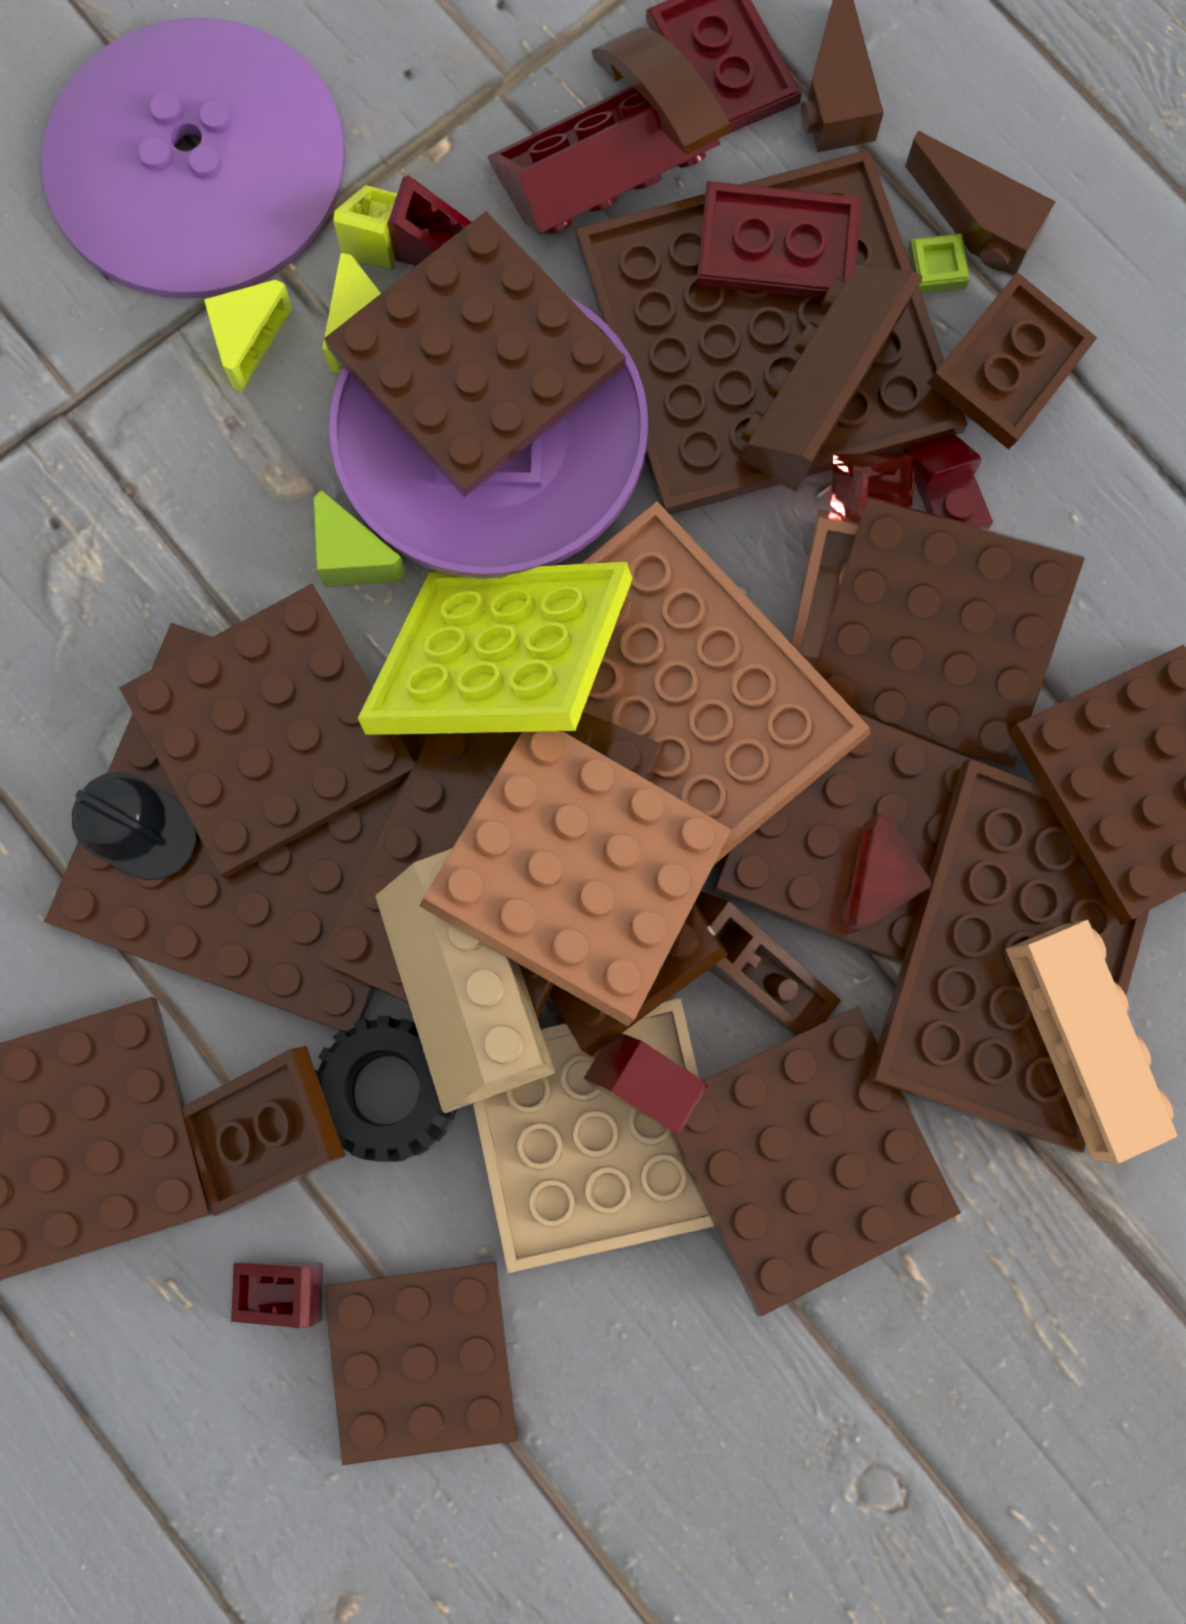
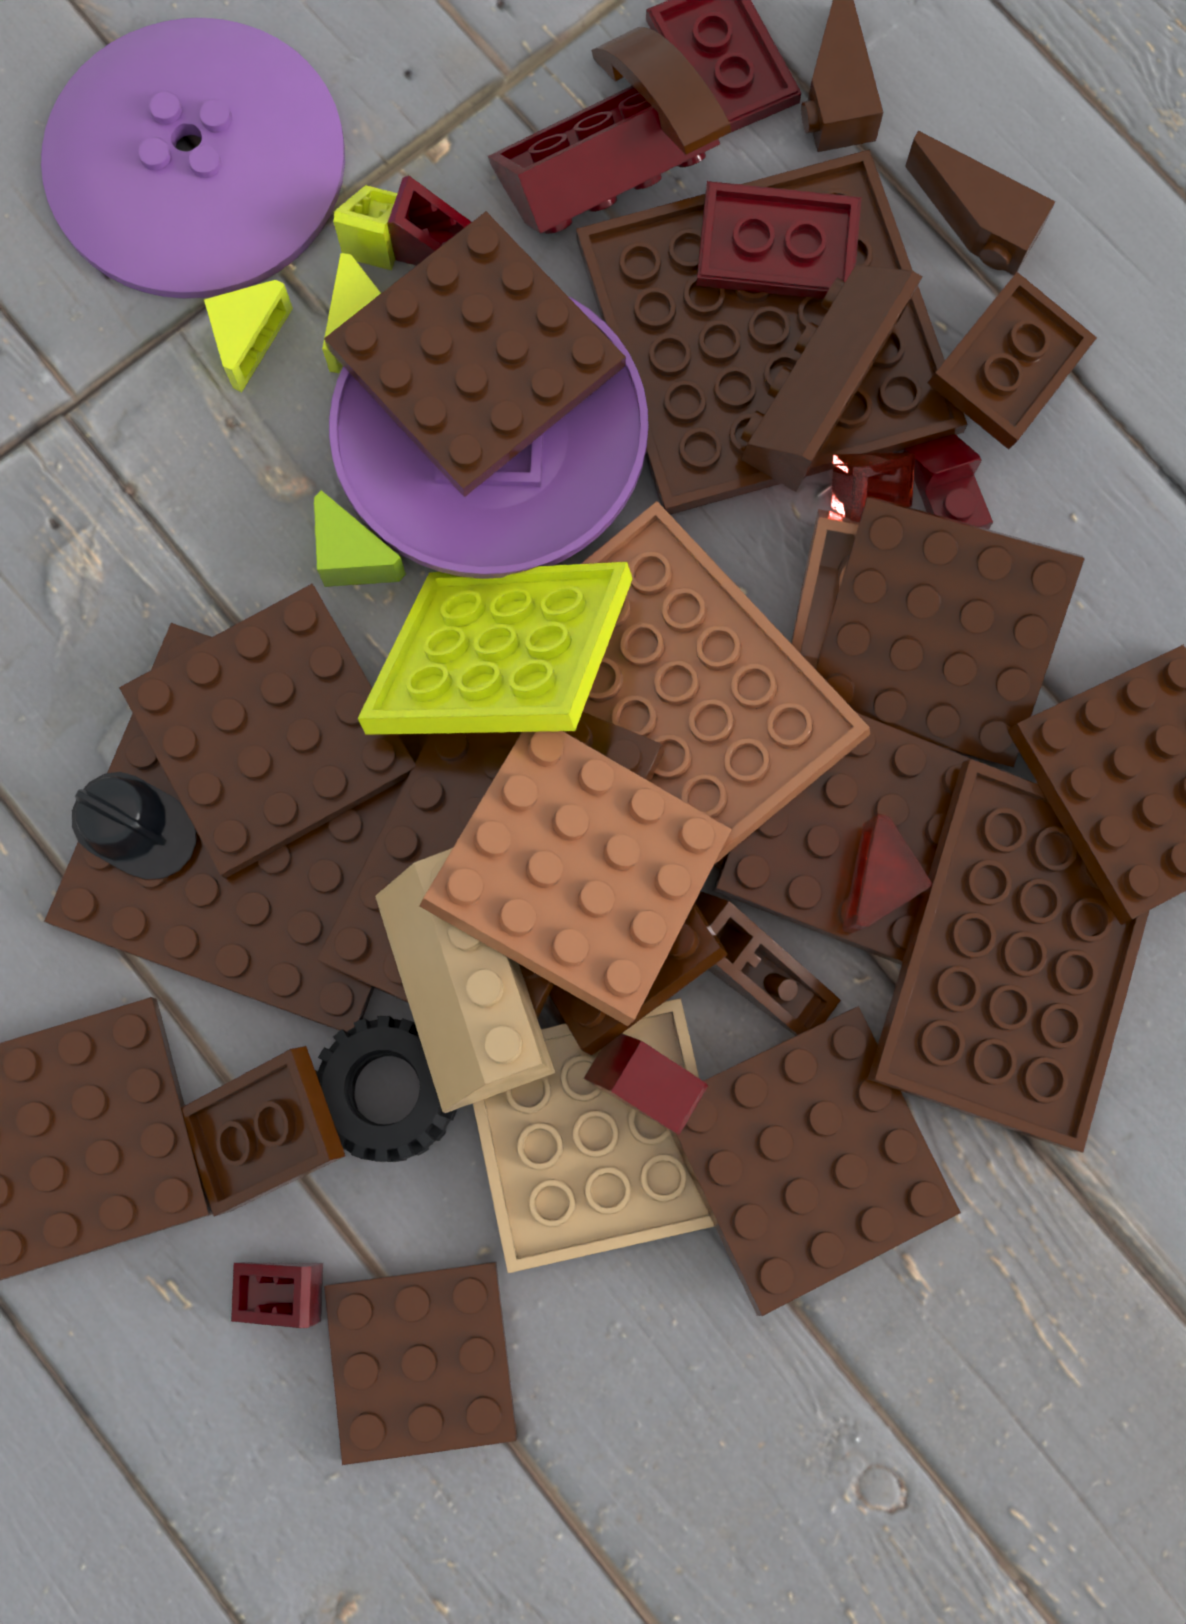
(940, 262): lime tile -> none
(1093, 1042): light nougat brick -> none

